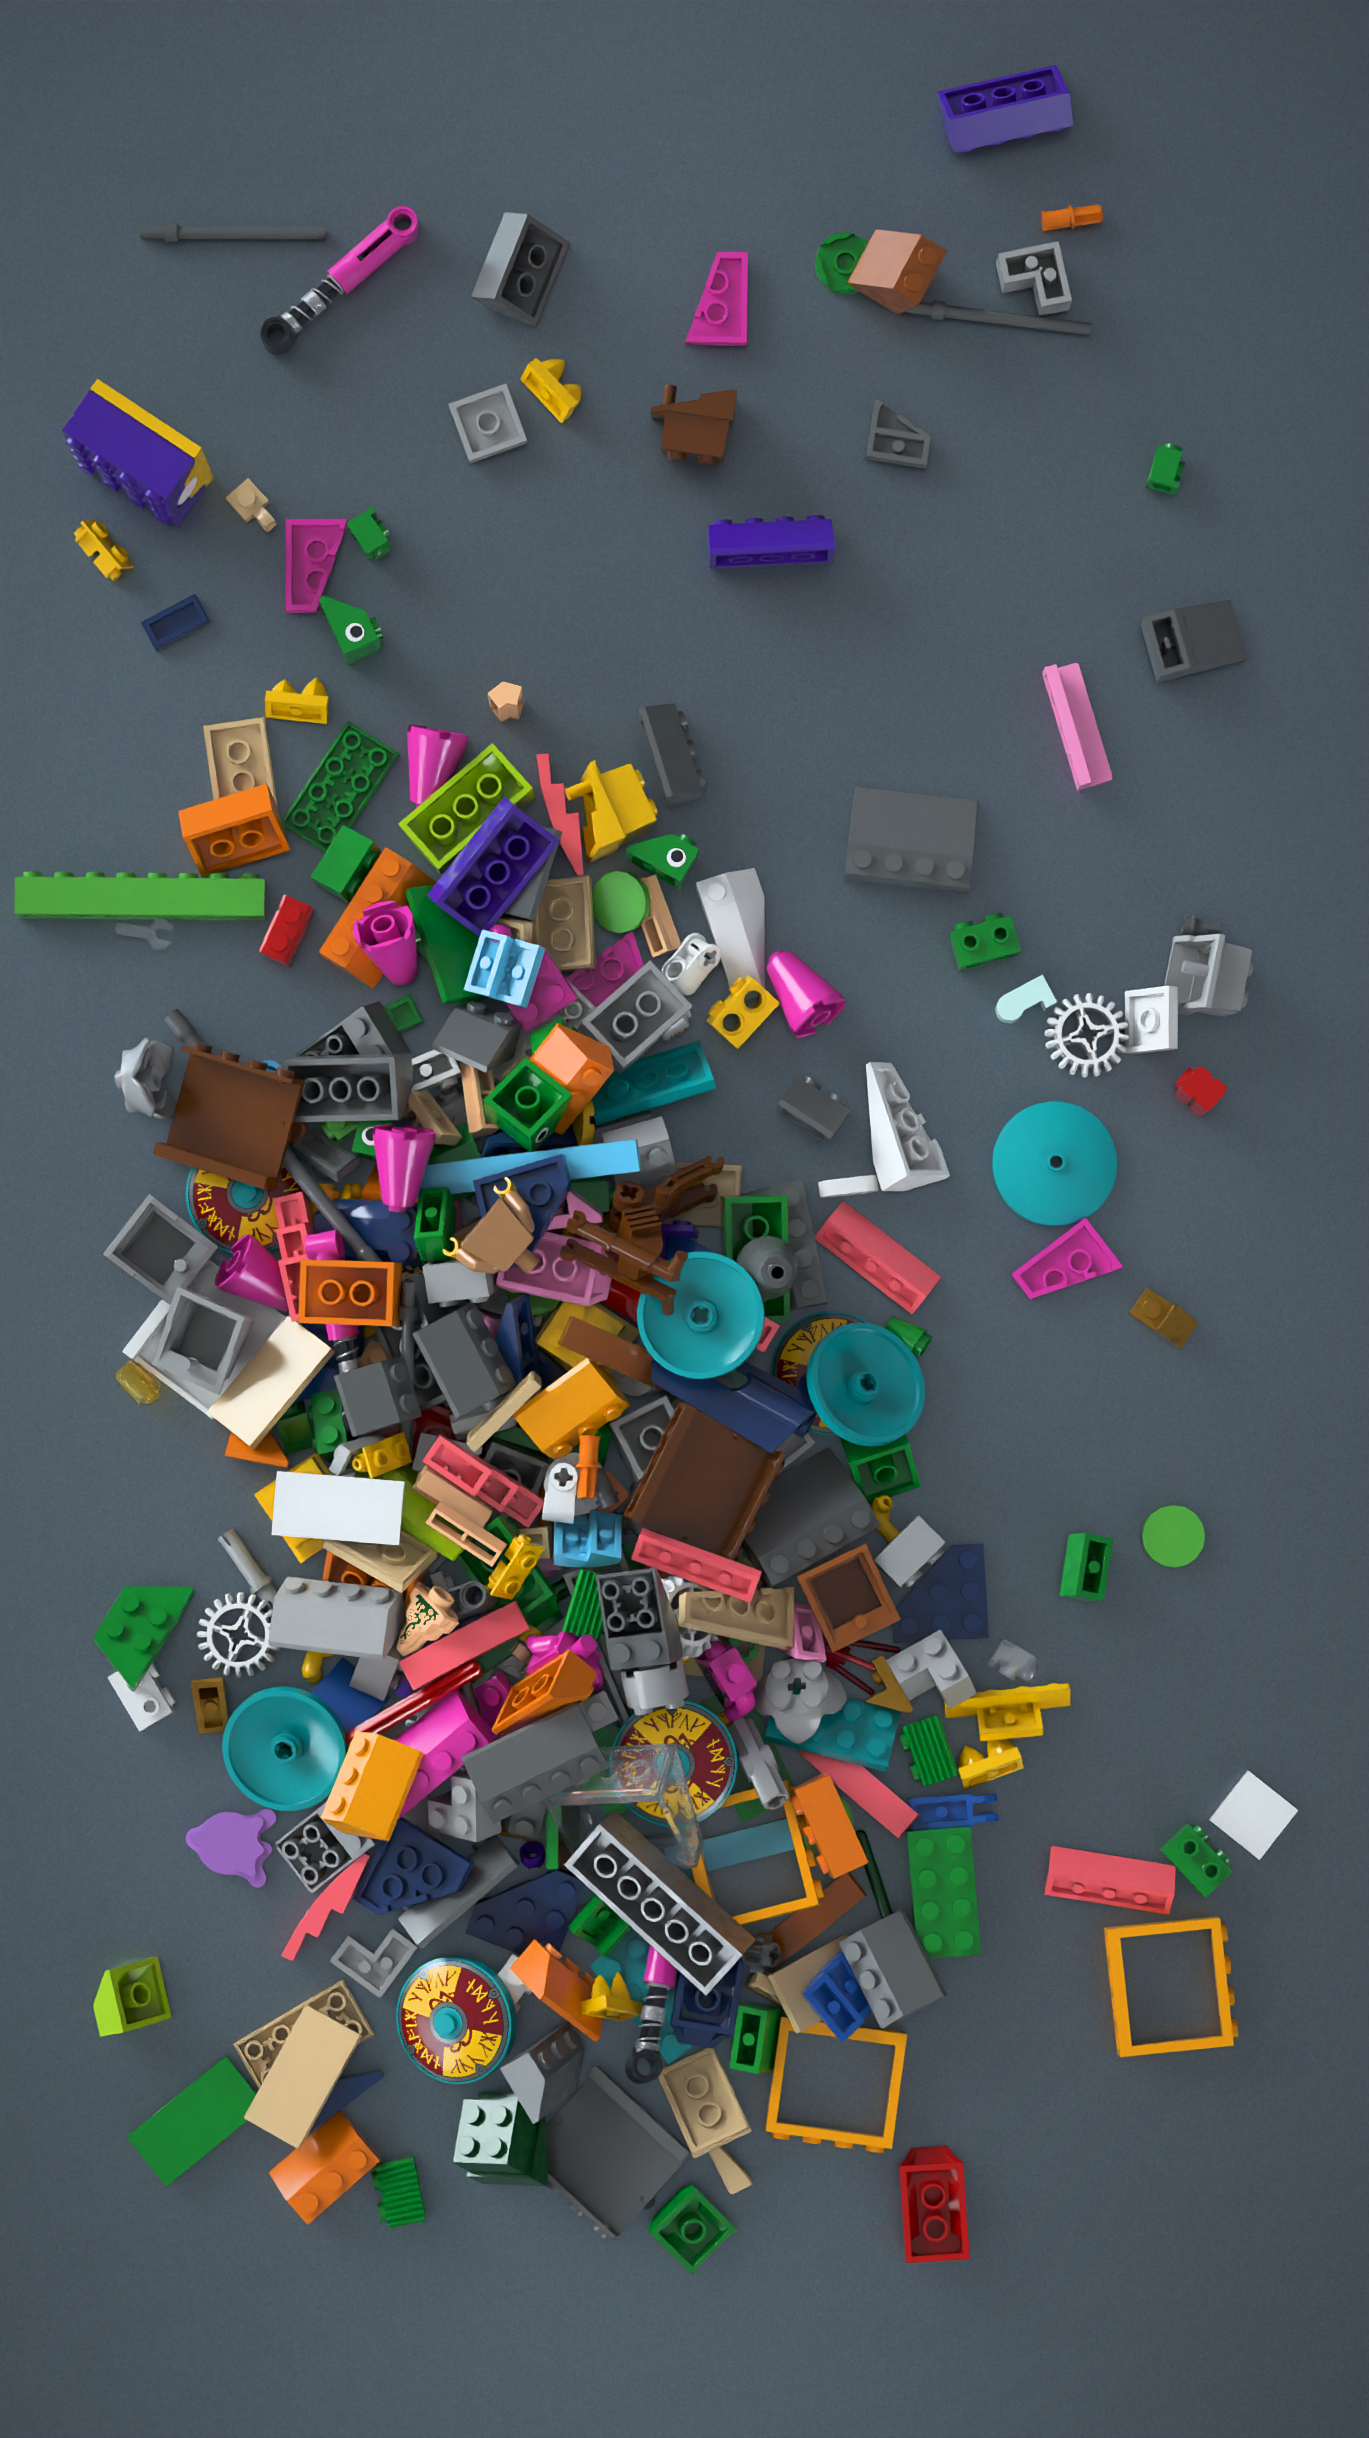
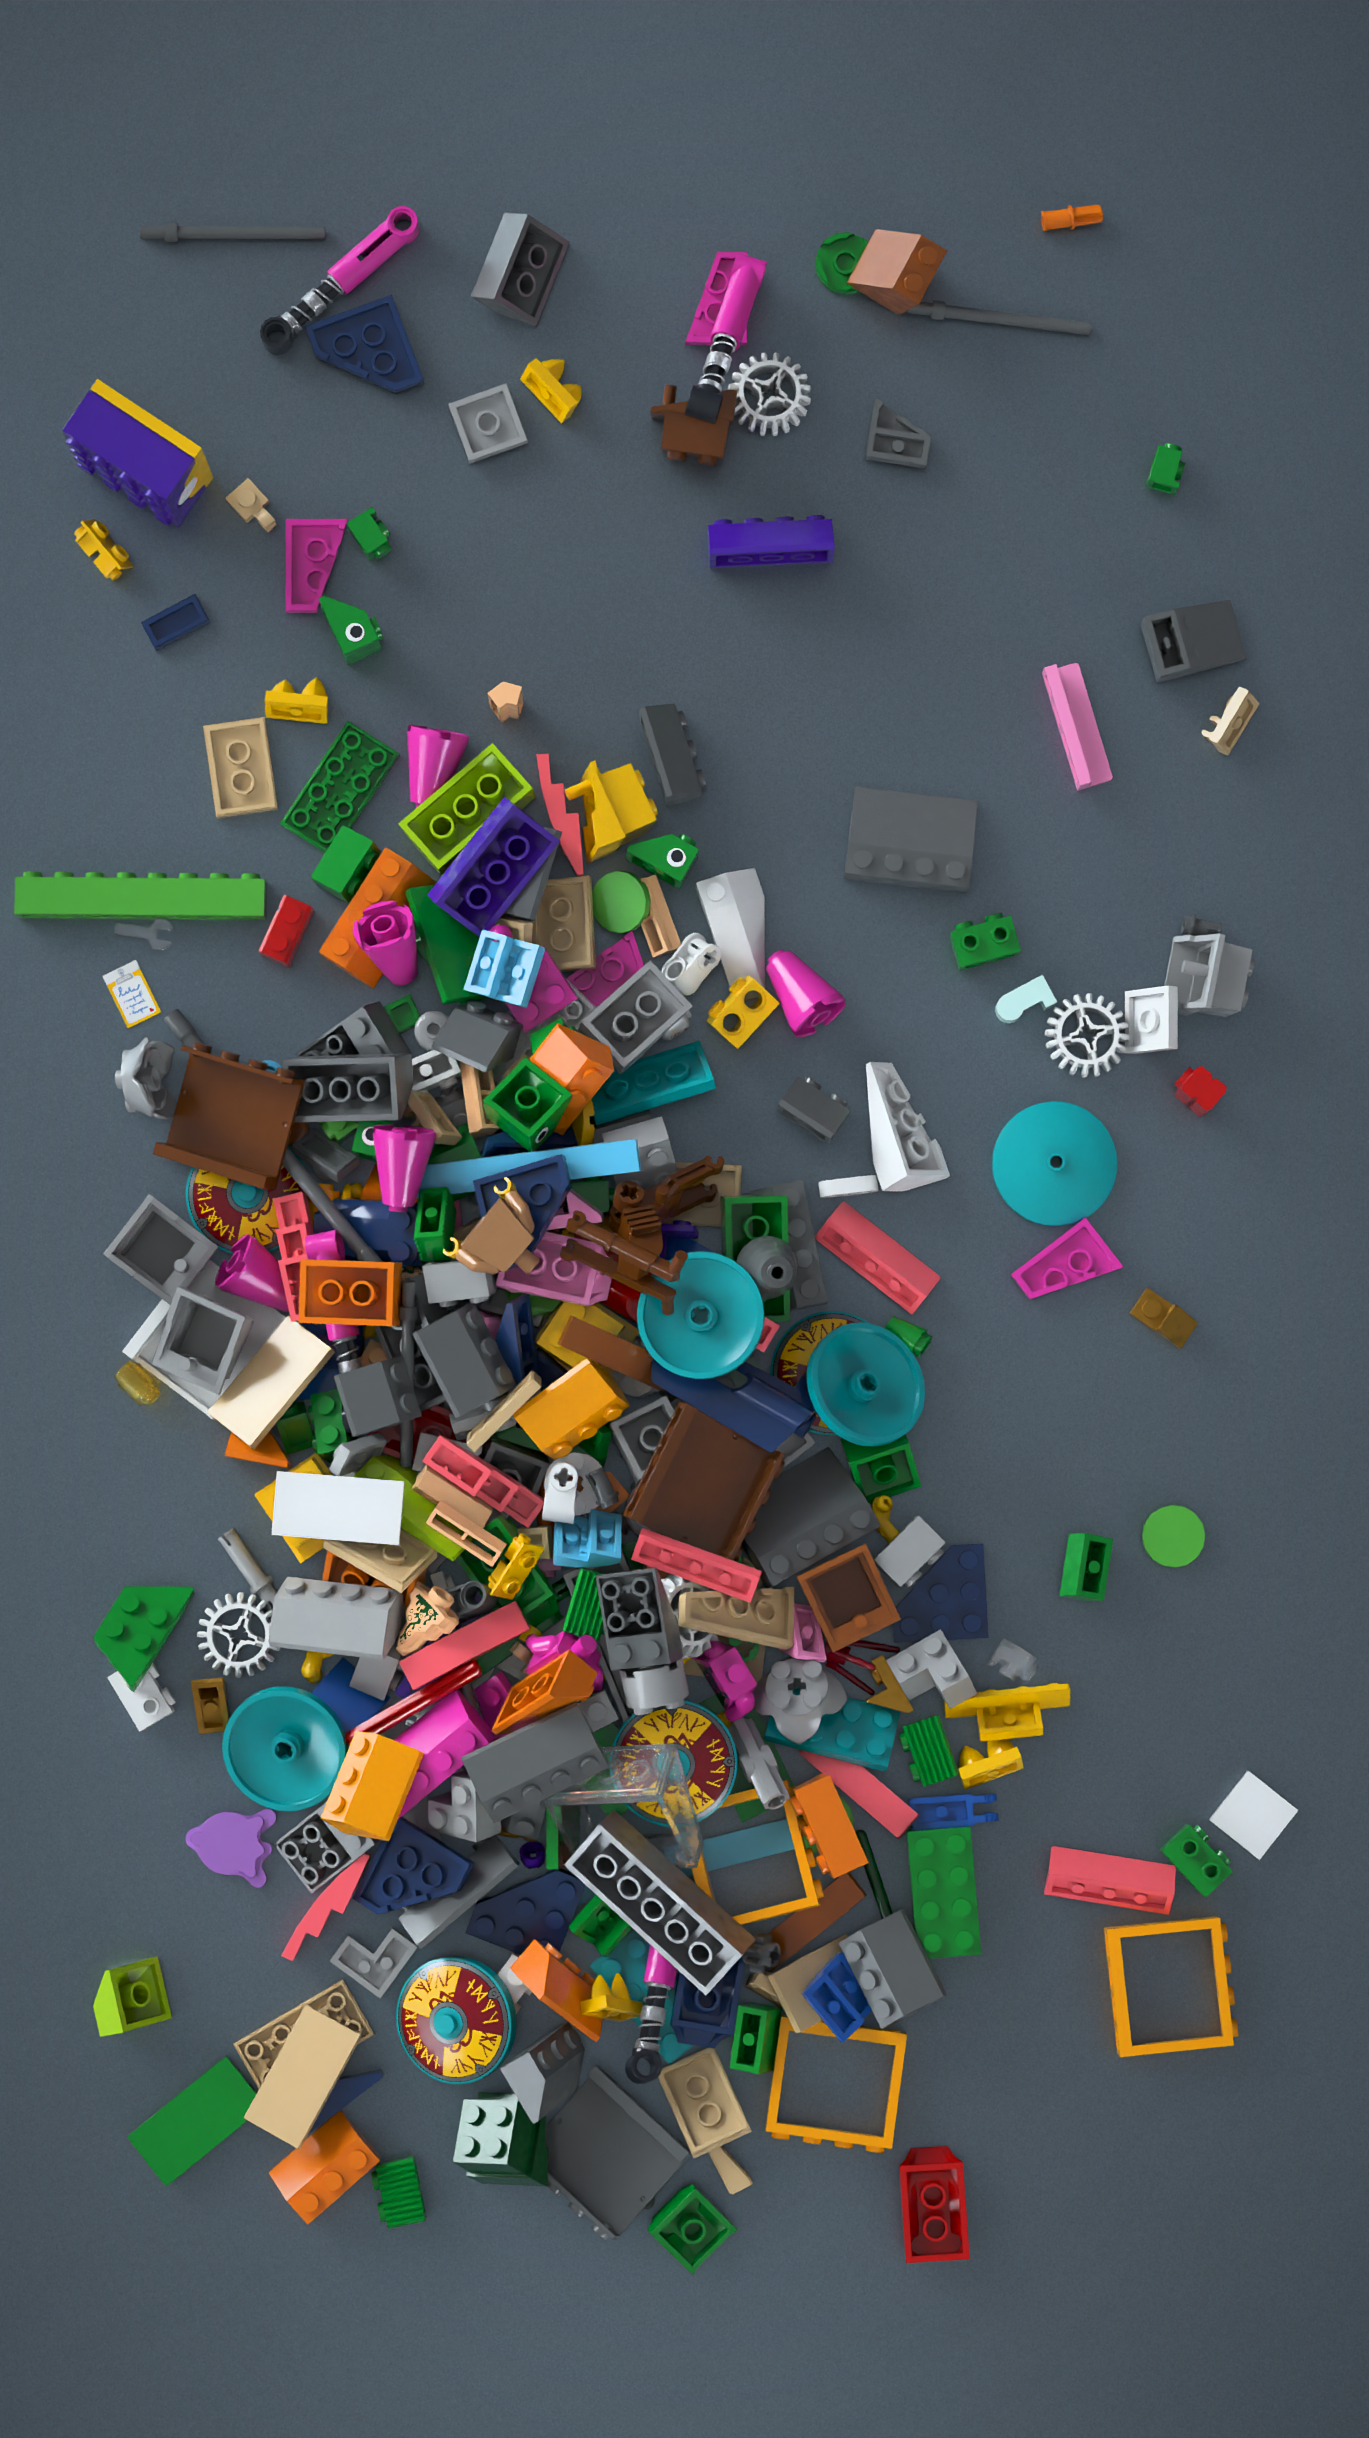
(131, 994): none -> white sticker
(233, 830): orange slope -> none
(368, 344): none -> dark blue plate
(383, 1456): yellow hinge -> none
(428, 1028): none -> light grey head
(587, 1466): orange axle -> none
(726, 336): none -> piece
(779, 400): none -> white gear
(1006, 108): dark purple slope -> none
(1040, 269): light grey brick -> none
(1235, 718): none -> tan plate

